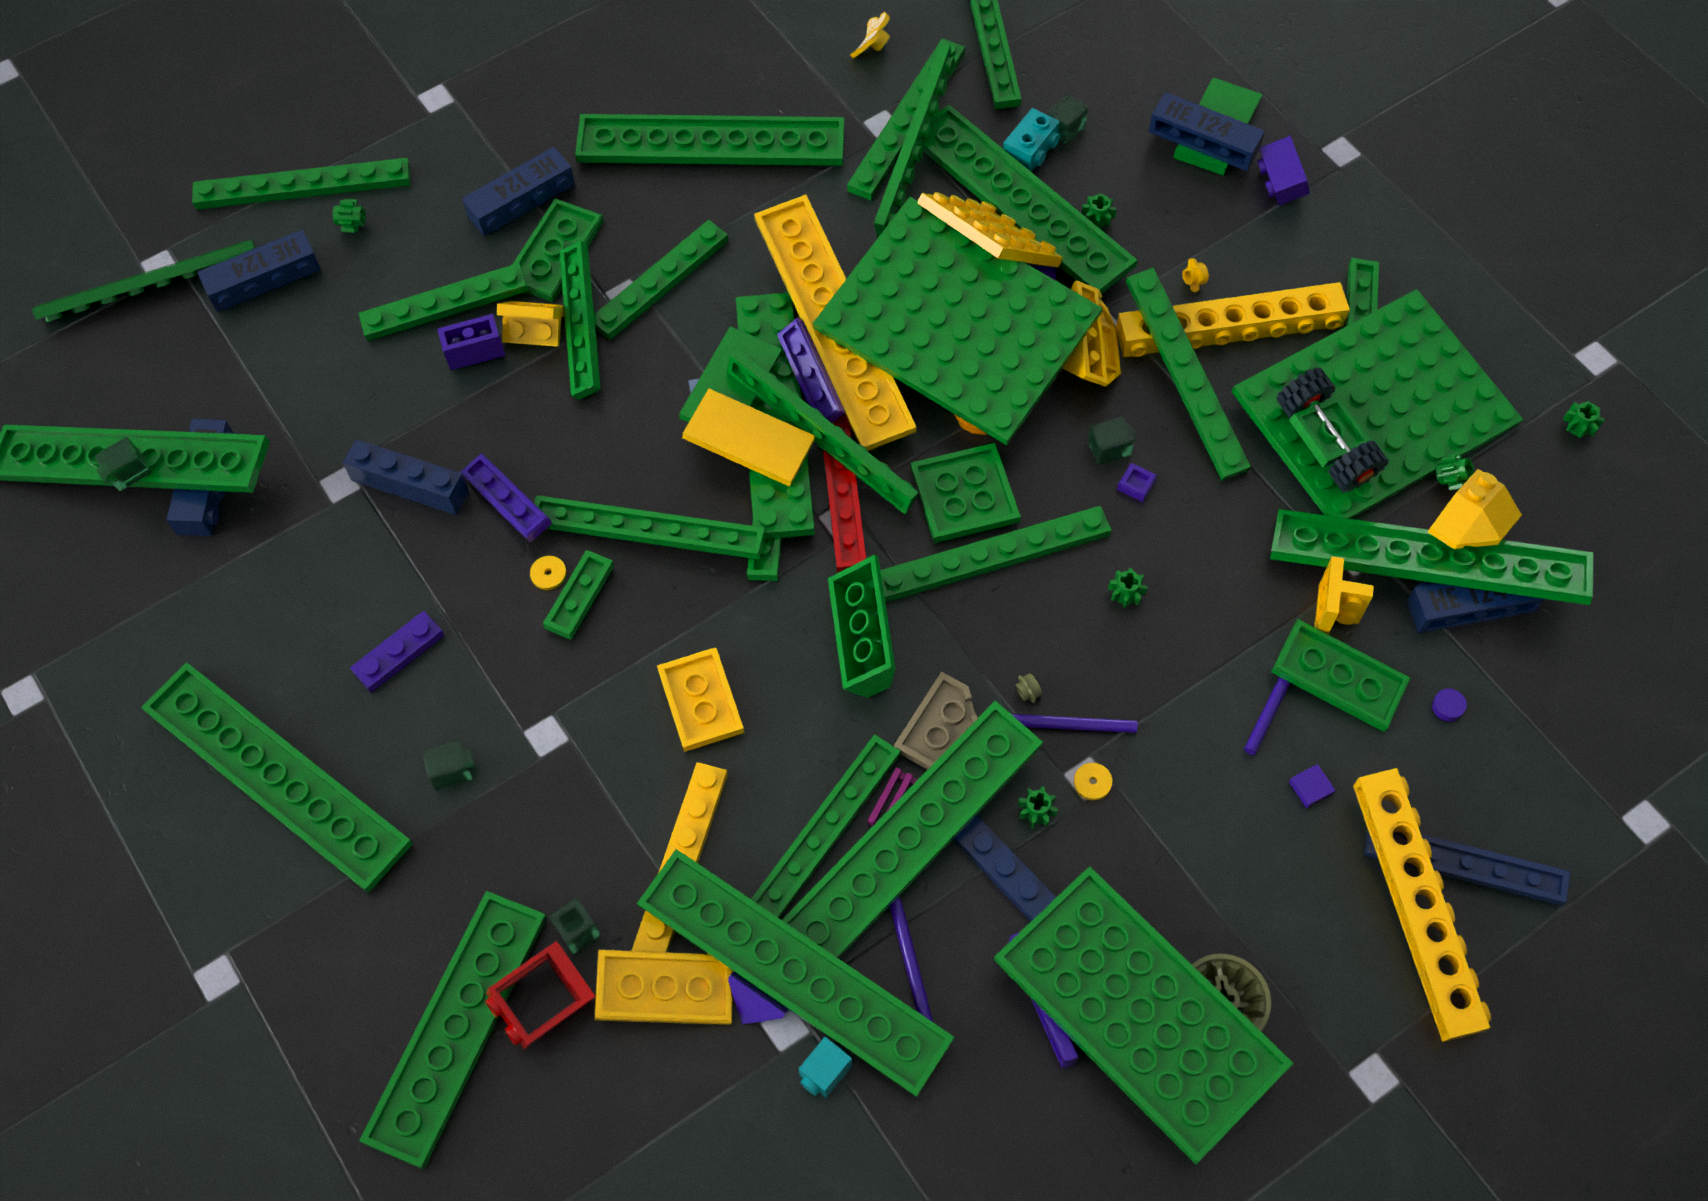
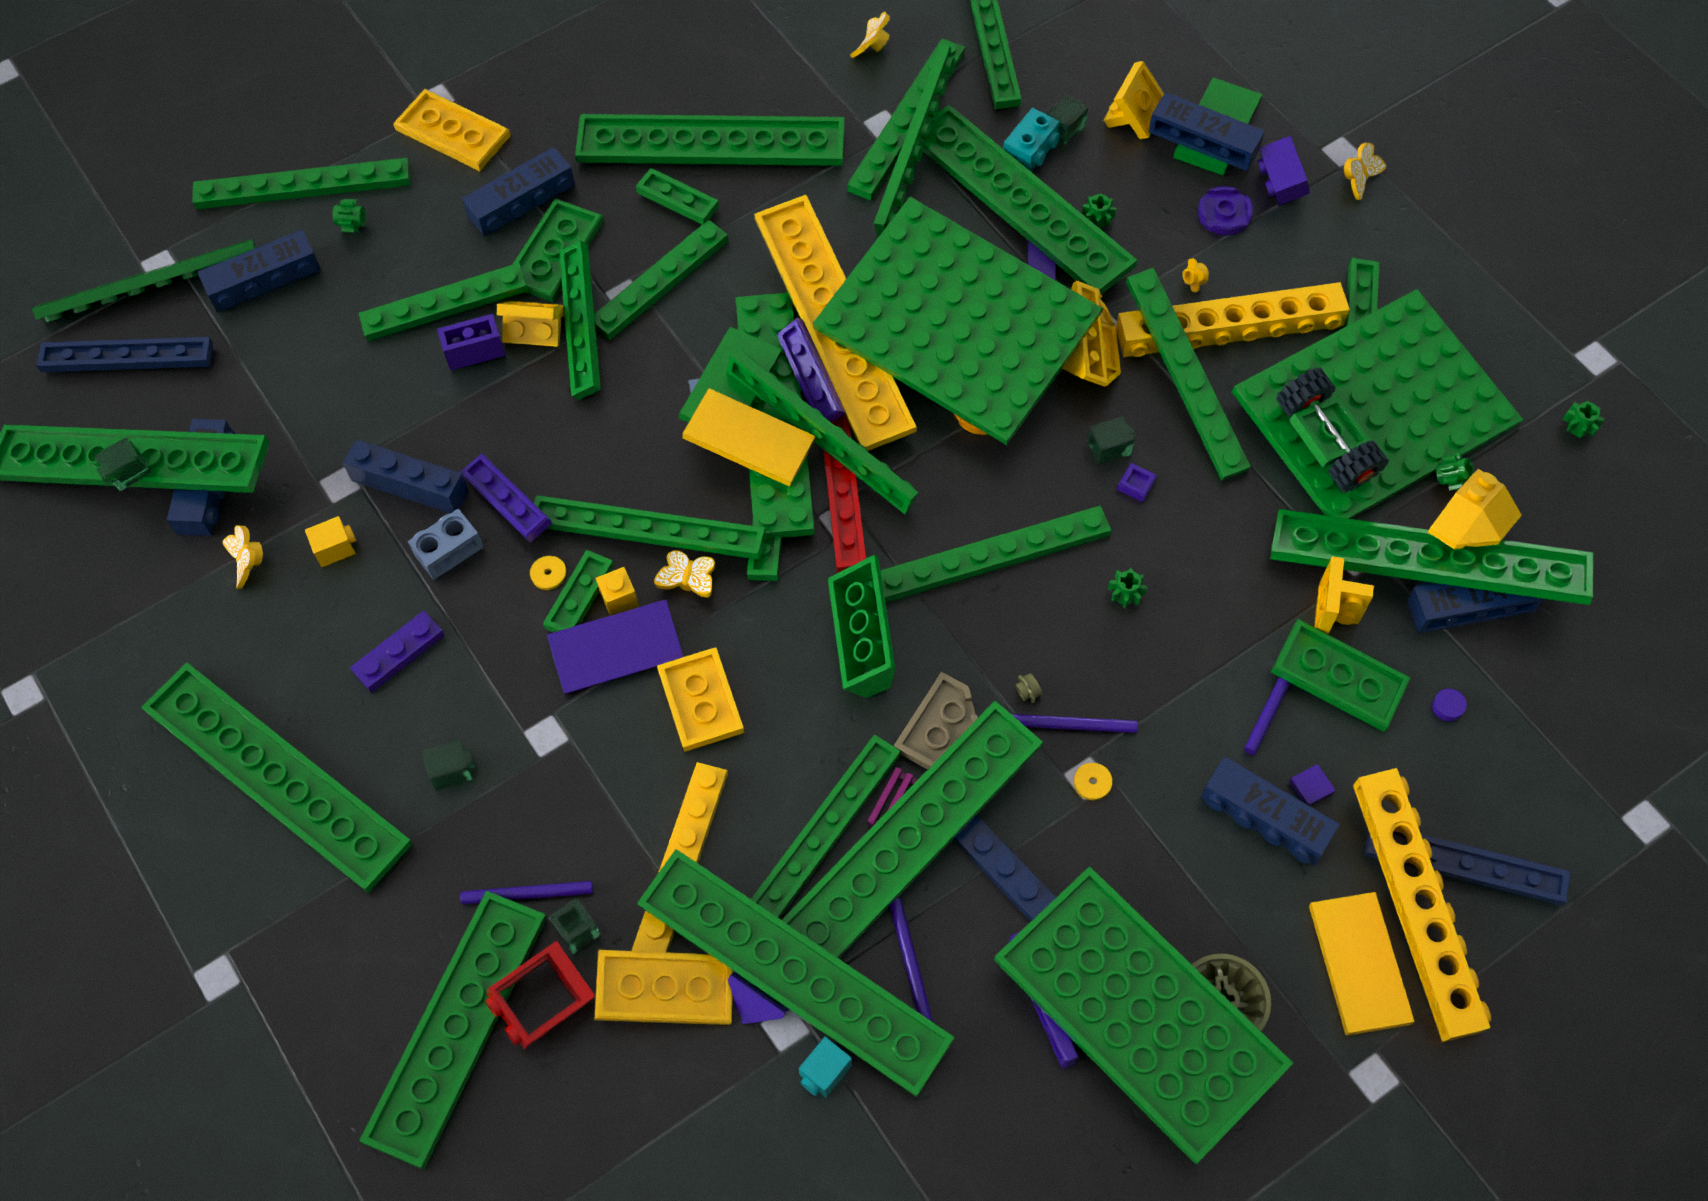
(125, 354): none -> dark blue plate
(246, 553): none -> yellow animal
(331, 541): none -> yellow brick
(450, 549): none -> sand blue brick
(452, 129): none -> yellow tile
(530, 892): none -> dark purple bar
(614, 646): none -> dark purple tile
(617, 591): none -> yellow brick
(677, 196): none -> green plate
(686, 574): none -> yellow animal
(965, 492): green plate -> none
(990, 230): yellow plate -> none
(1035, 816): green gear -> none
(1135, 101): none -> yellow bracket
(1225, 211): none -> dark purple tile
(1269, 811): none -> dark blue brick
(1360, 168): none -> yellow animal
(1361, 964): none -> yellow tile

